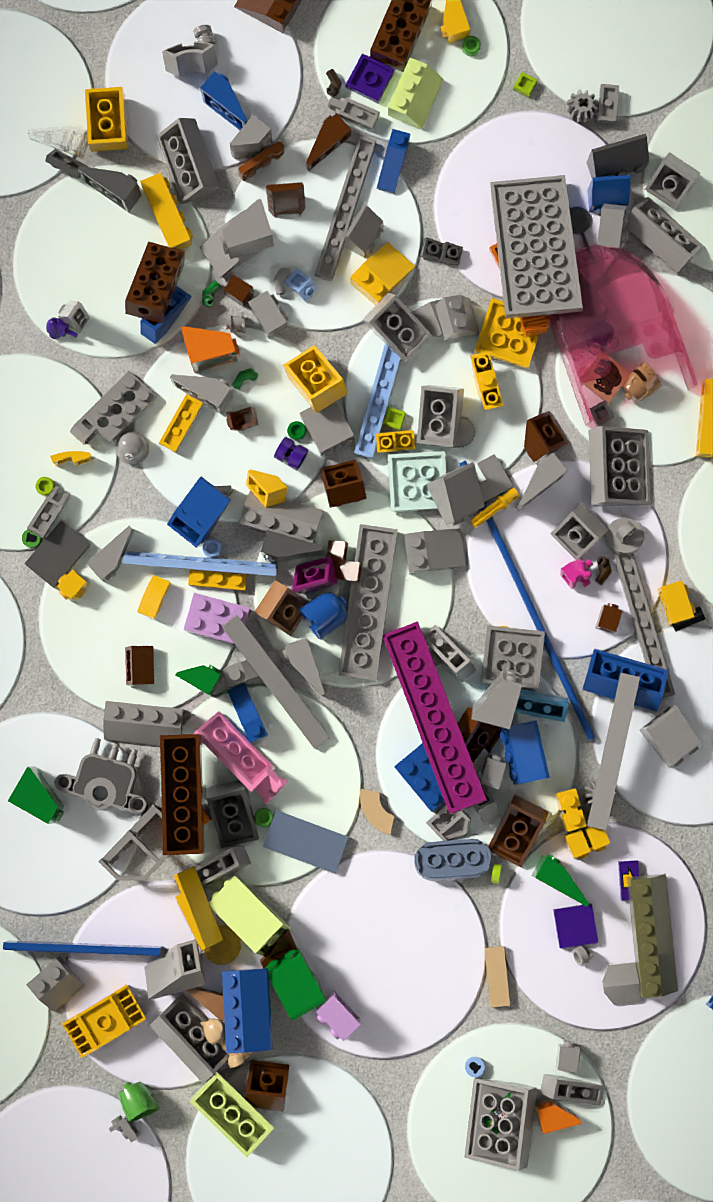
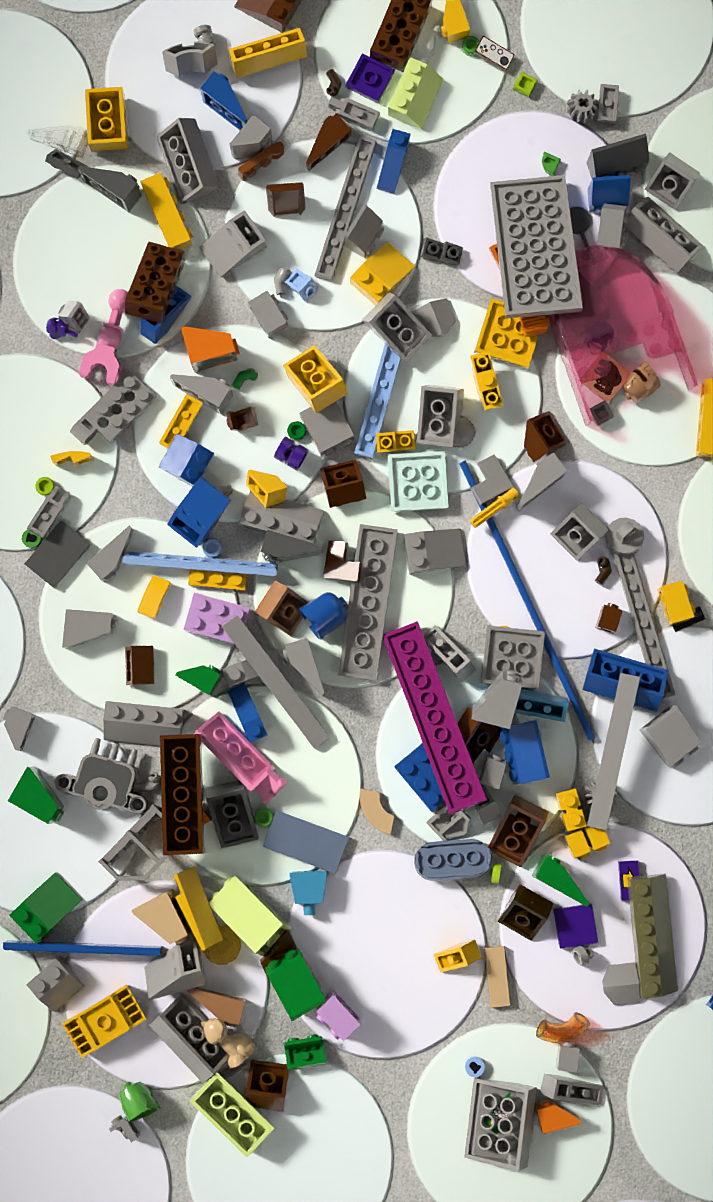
(18, 725): none -> light grey slope
(45, 907): none -> green slope
(72, 586): yellow brick -> none
(86, 626): none -> light grey slope
(109, 338): none -> bright pink piece
(132, 448): light grey helmet -> none
(149, 785): none -> light grey arm
(164, 918): none -> tan slope
(186, 460): none -> slope
(208, 294): green arm -> none
(223, 865): light grey slope -> none
(235, 323): light grey brick -> none
(239, 291): reddish brown brick -> none
(247, 1010): blue slope -> none
(248, 232): light grey slope -> none
(268, 52): none -> yellow brick
(305, 1052): none -> green bracket
(308, 888): none -> dark azure torso
(314, 576): magenta slope -> none
(394, 418): lime tile -> none
(456, 317): light grey slope -> none
(457, 494): light grey slope -> none
(458, 956): none -> yellow slope
(494, 53): none -> tile
(525, 912): none -> dark brown slope
(550, 163): none -> bright green tile
(563, 1031): none -> clear orange cylinder
(577, 572): dark pink piece -> none
(619, 466): light grey slope -> none

